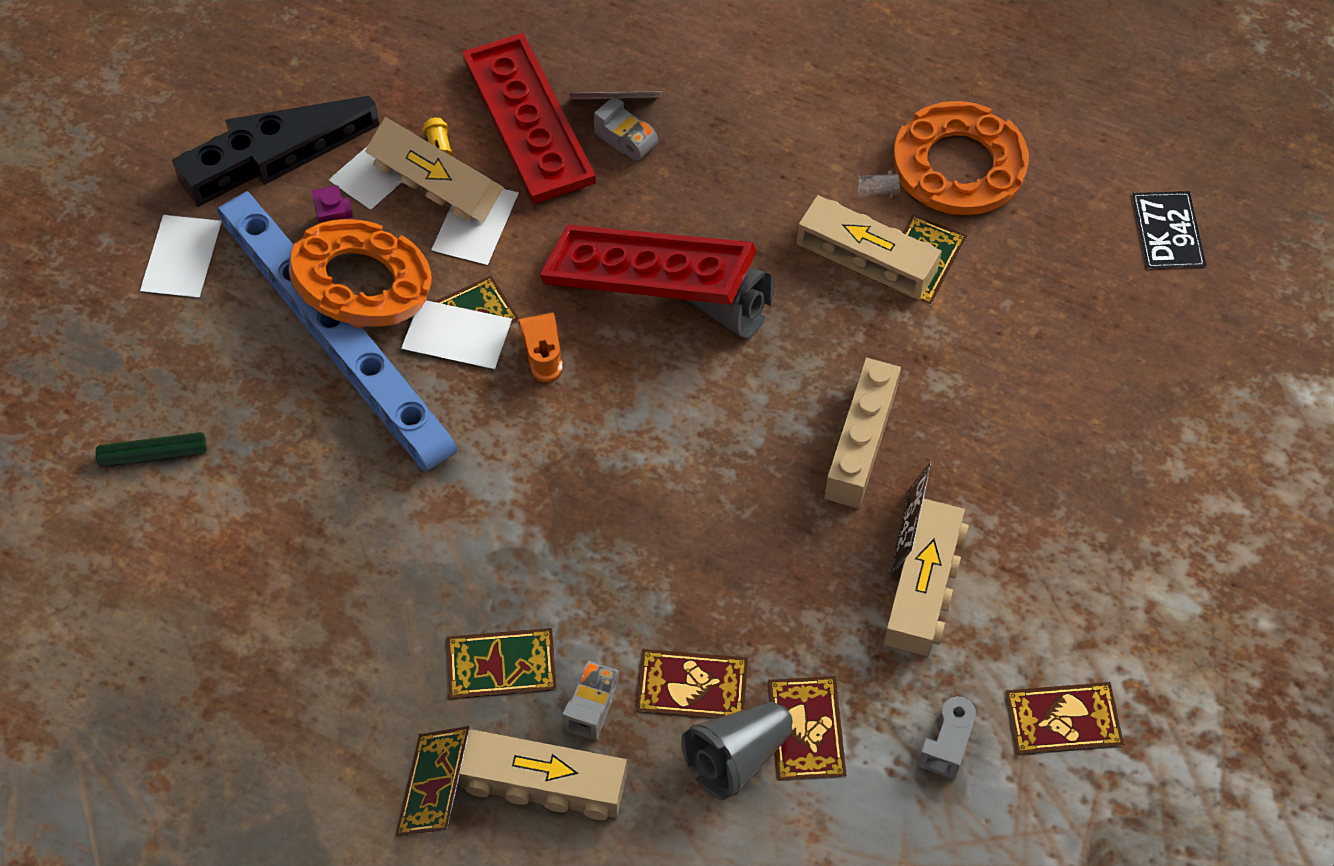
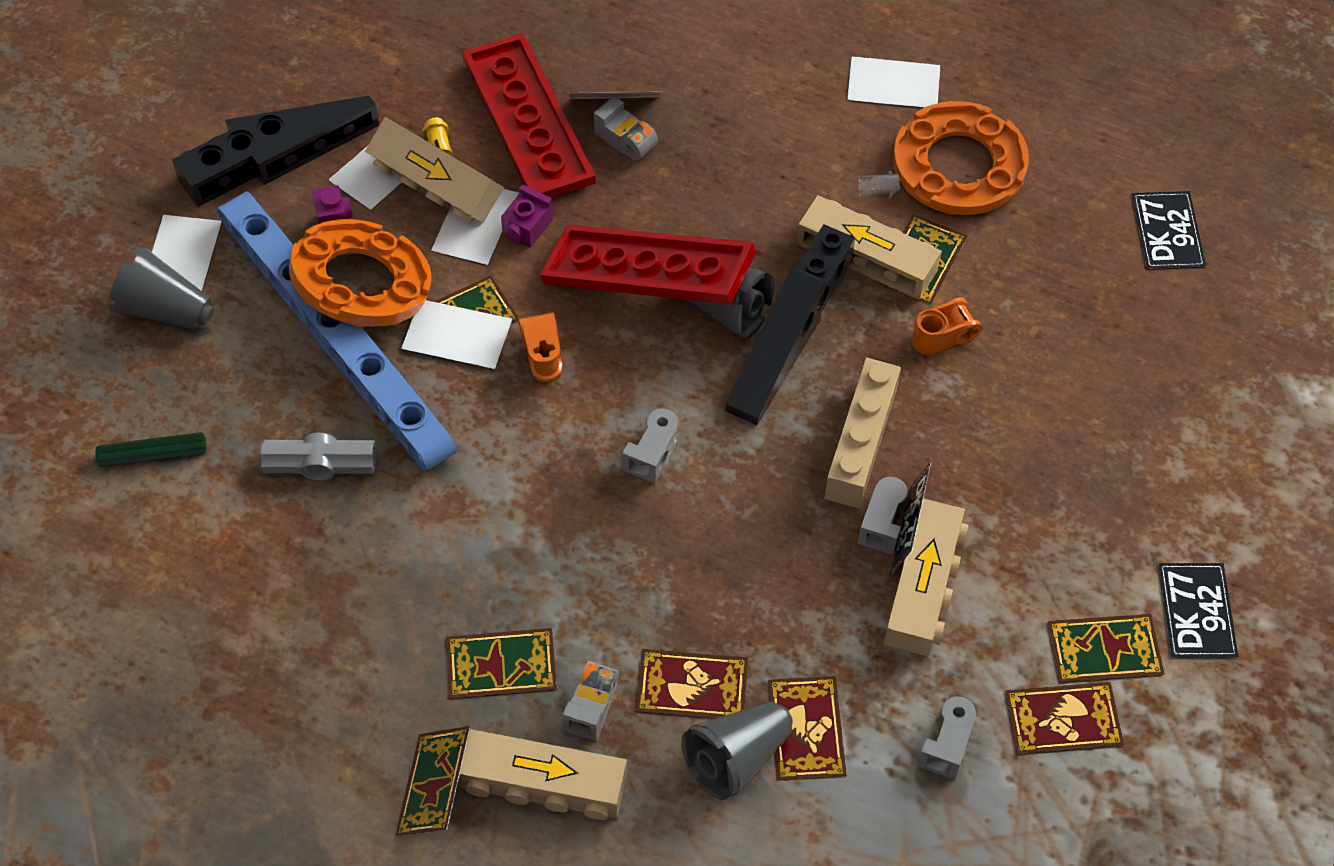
(158, 293): none -> dark grey cone
(319, 456): none -> light grey piece
(527, 216): none -> magenta brick
(654, 448): none -> light grey leg
(791, 323): none -> black brick
(885, 505): none -> light grey leg
(893, 82): none -> white sticker
(944, 327): none -> orange piece
(1105, 648): none -> sticker
(1198, 610): none -> black sticker

